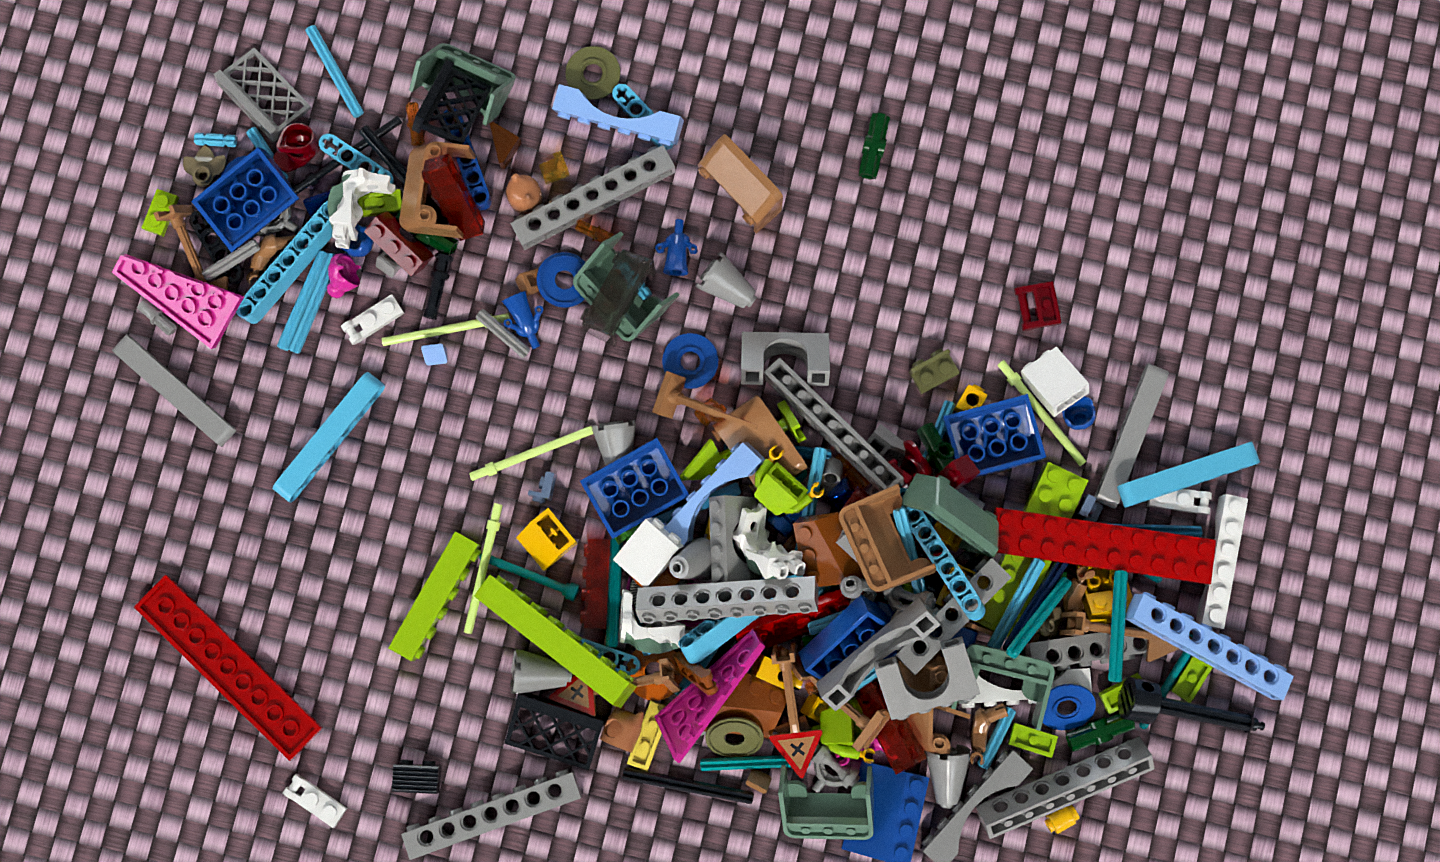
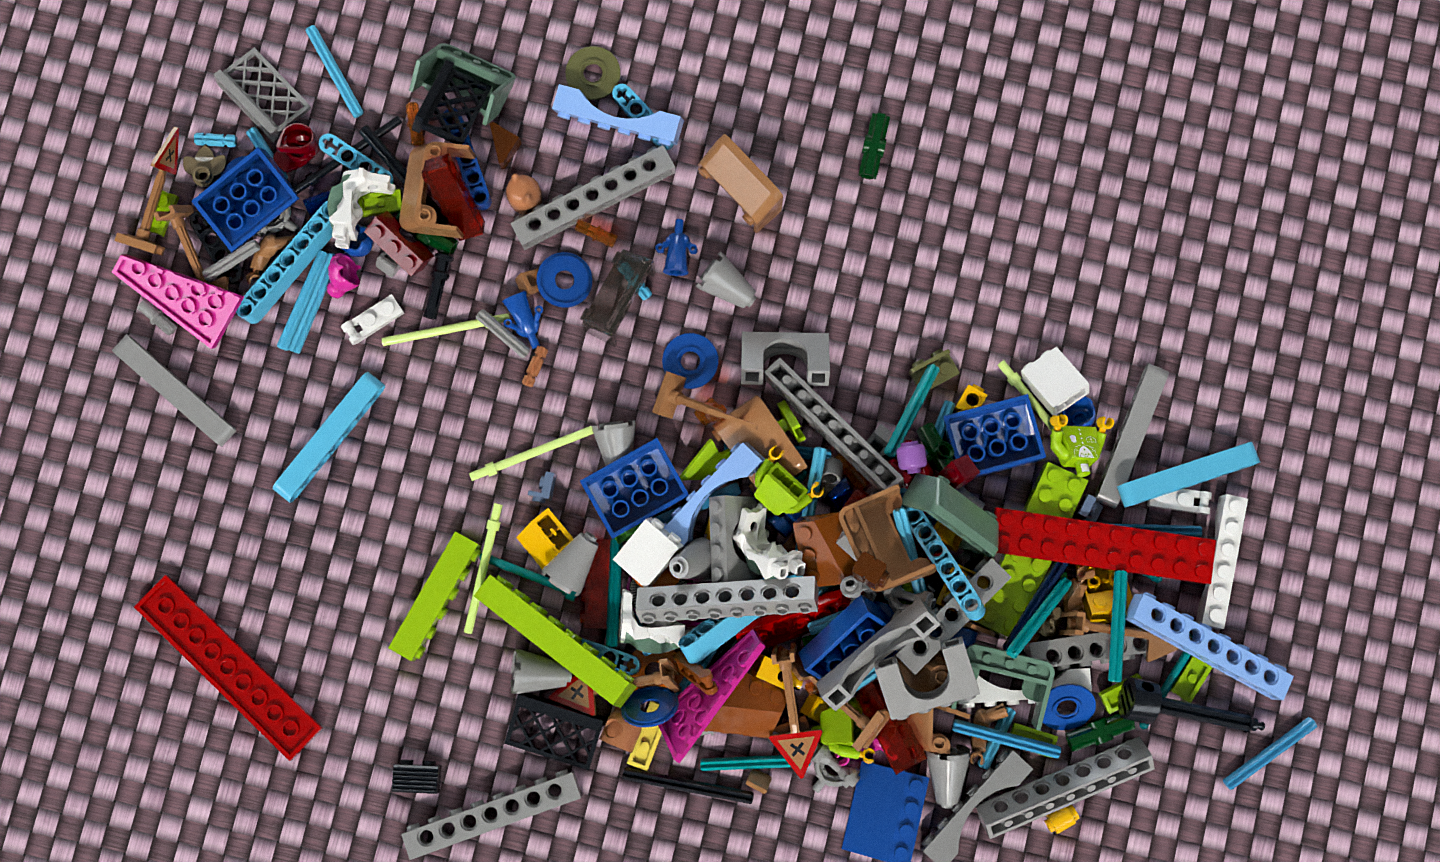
(166, 162): none -> medium nougat piece
(315, 801): white plate -> none
(434, 354): light blue slope -> none
(534, 366): none -> nougat axle
(554, 169): clear yellow panel -> none
(572, 564): none -> light grey cone
(591, 278): sand green windscreen -> none
(668, 706): none -> blue piece
(751, 731): olive piece -> none
(827, 814): sand green windscreen -> none
(871, 571): none -> reddish brown brick
(911, 410): none -> teal axle
(911, 457): none -> medium lavender head
(1006, 738): none -> dark azure axle
(1016, 603): medium azure axle -> none
(1044, 302): dark red plate -> none
(1078, 444): none -> lime torso
(1269, 753): none -> dark azure axle

